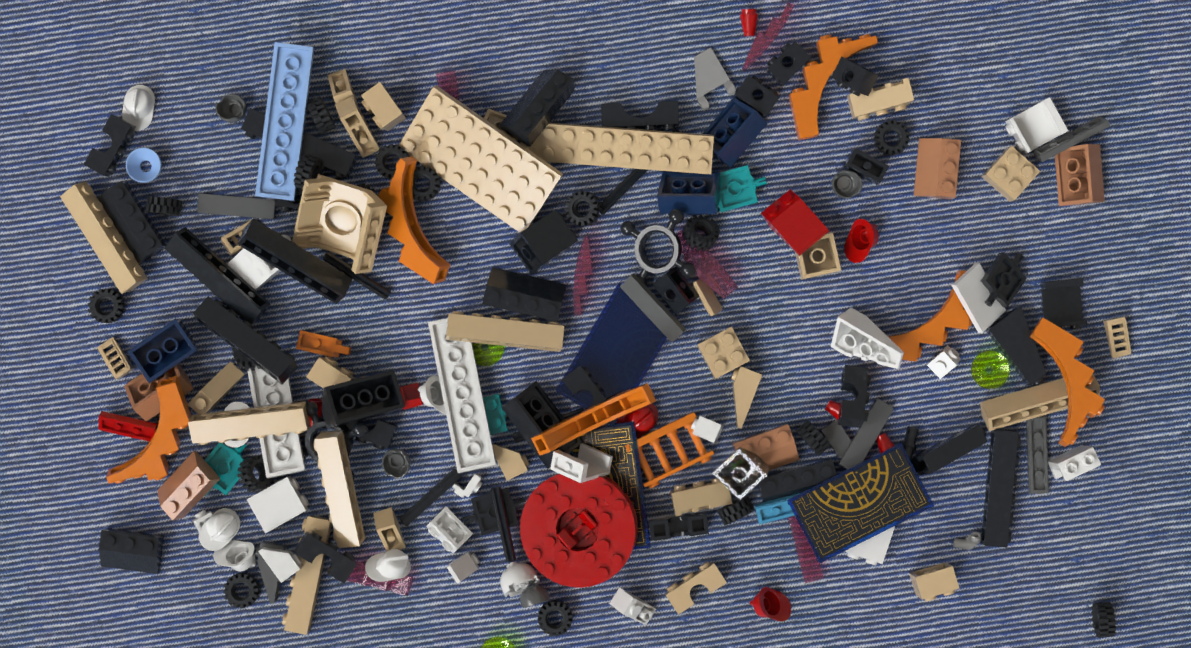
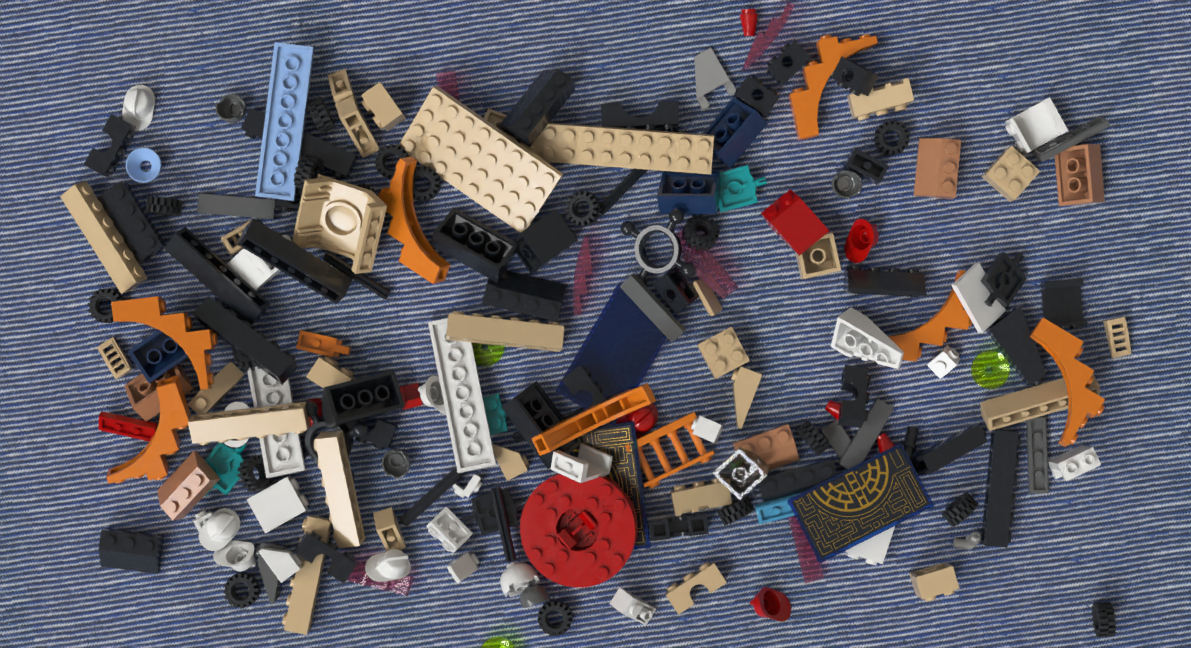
(194, 343): none -> orange arch
(474, 244): none -> black slope
(884, 282): none -> black slope
(960, 509): none -> black tyre

